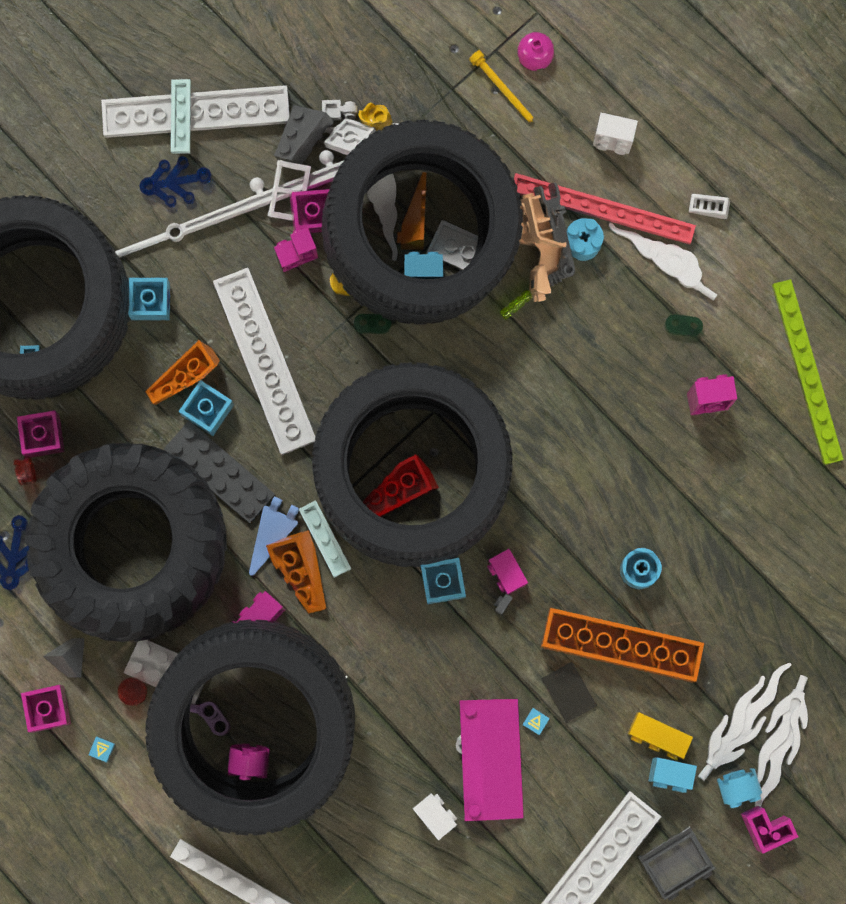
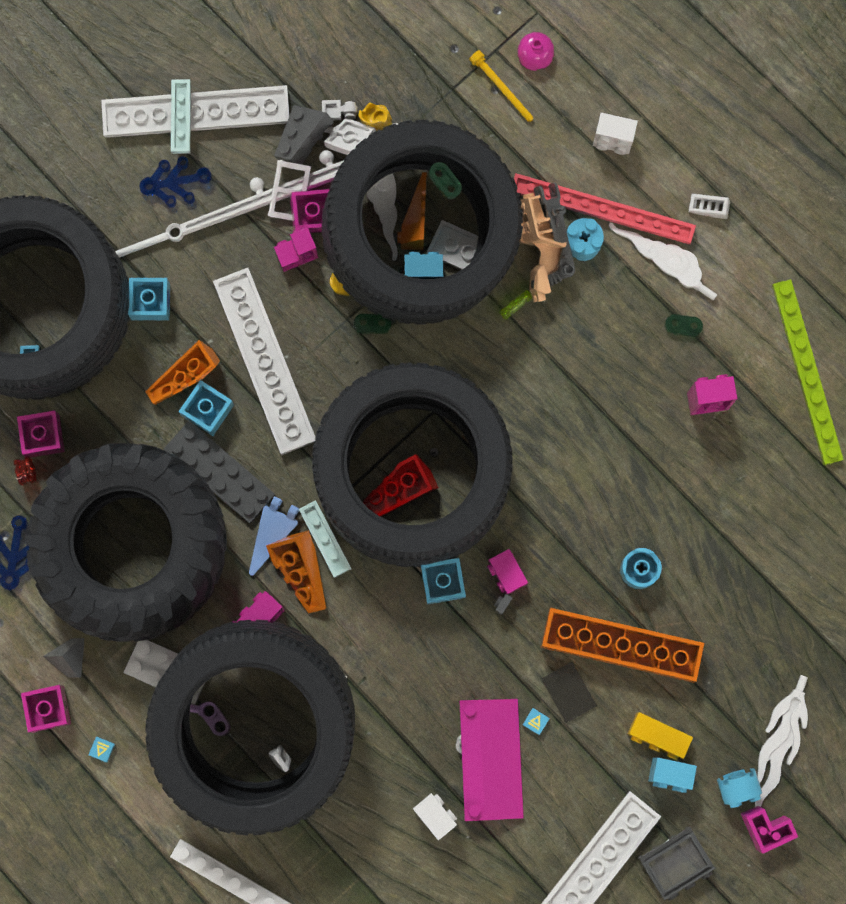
(132, 691): clear red wheel -> none
(248, 761): dark pink brick -> none
(280, 758): none -> white slope
(446, 180): none -> clear green plate
(740, 728): white piece -> none

